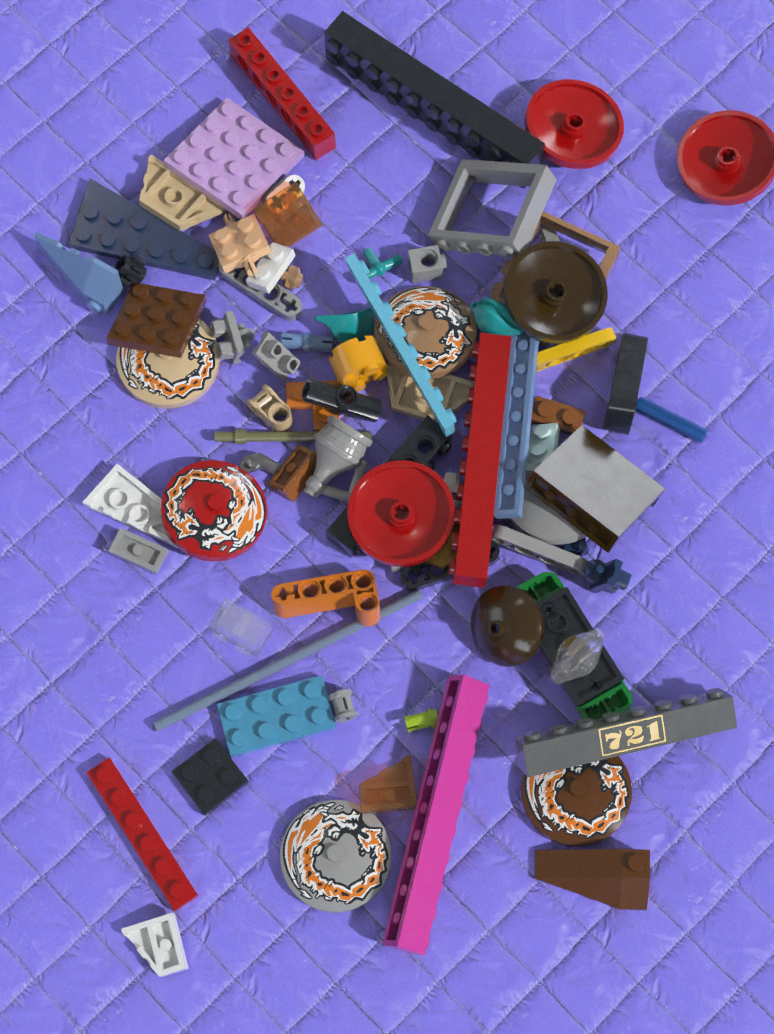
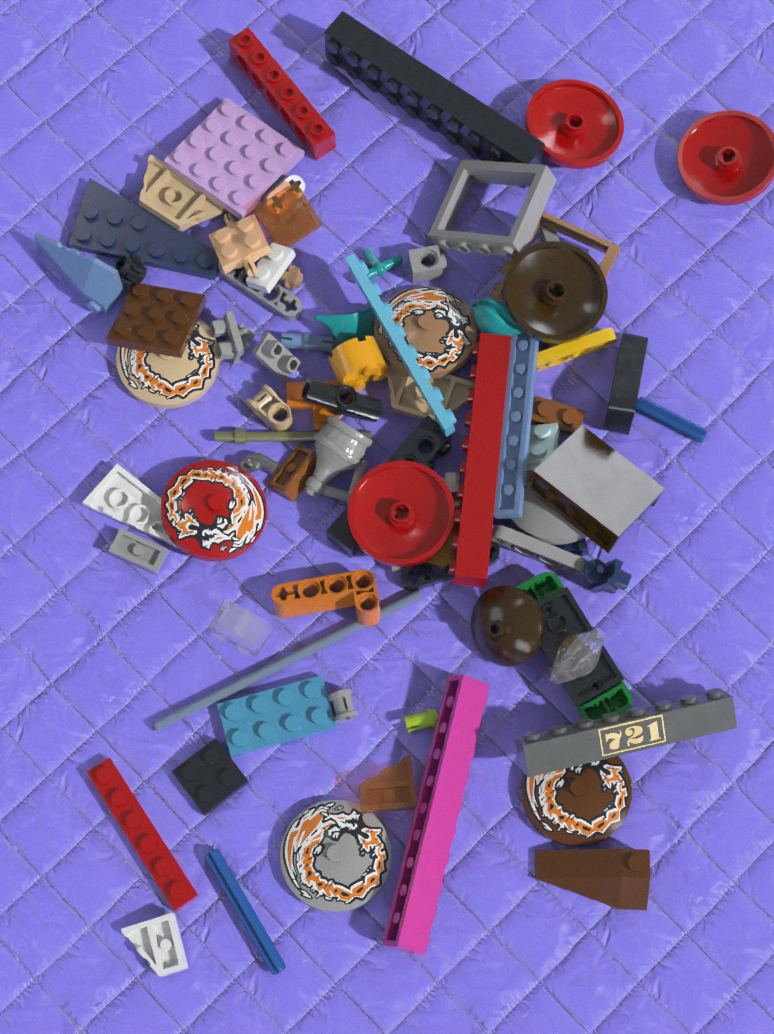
(245, 912): none -> blue axle

